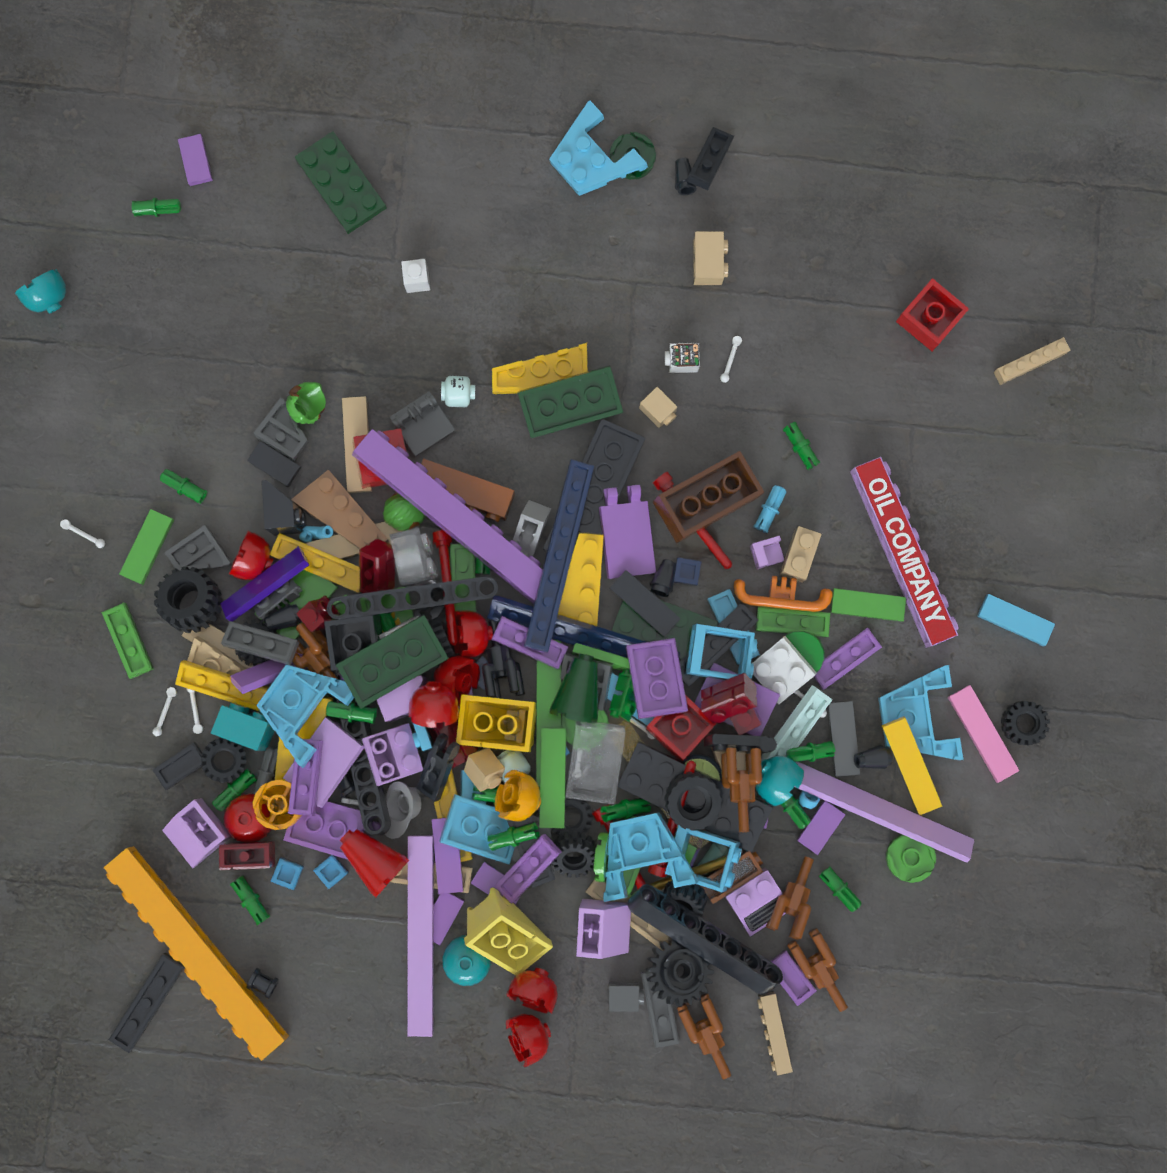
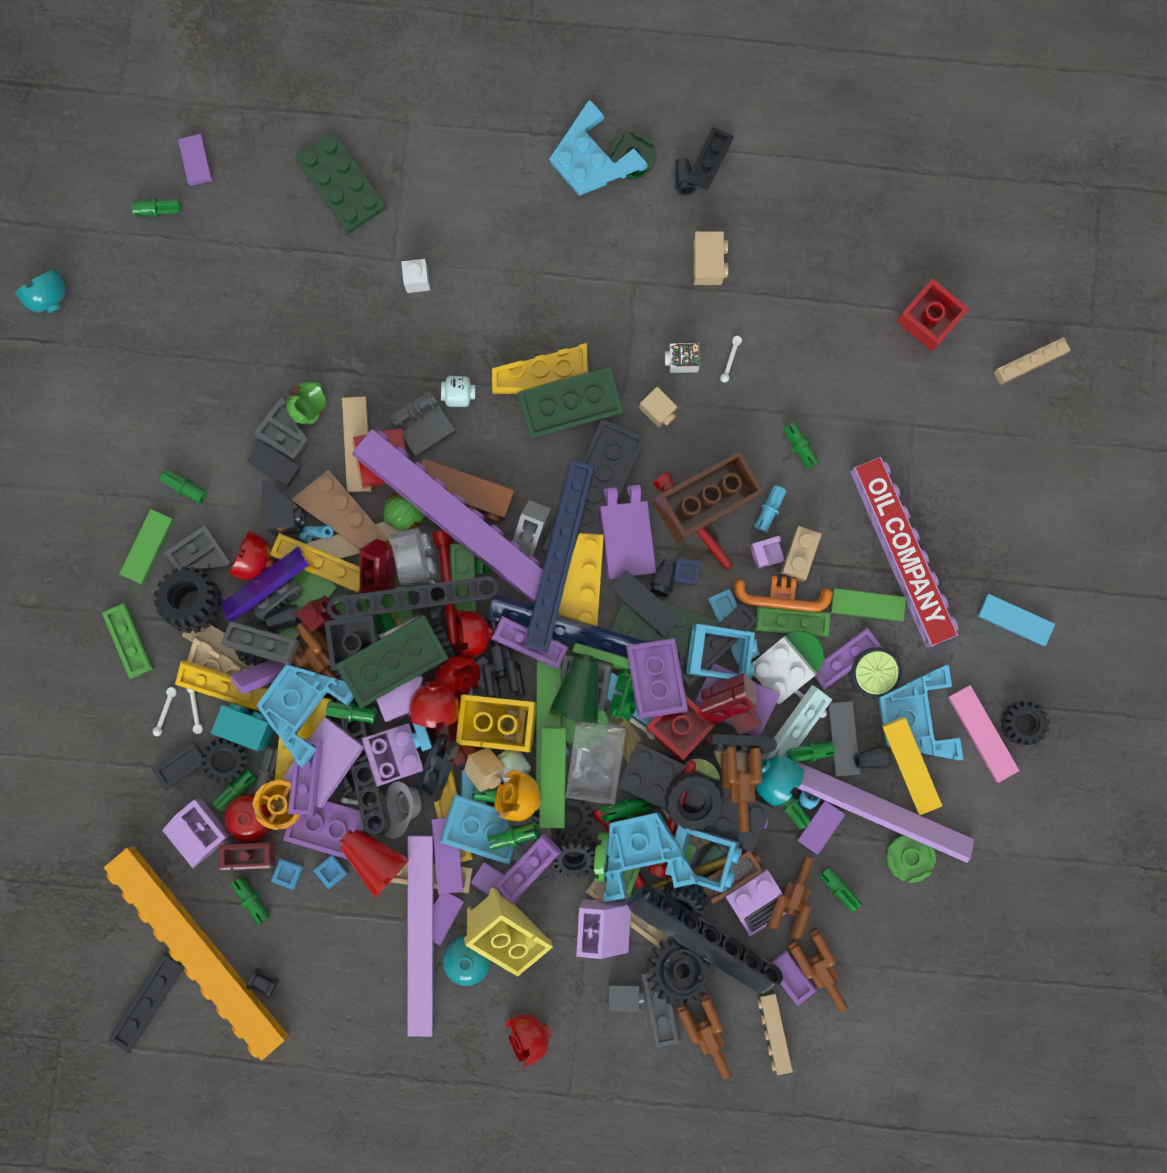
(66, 524): white hinge -> none
(534, 990): red cylinder -> none
(876, 672): none -> yellowish green wheel

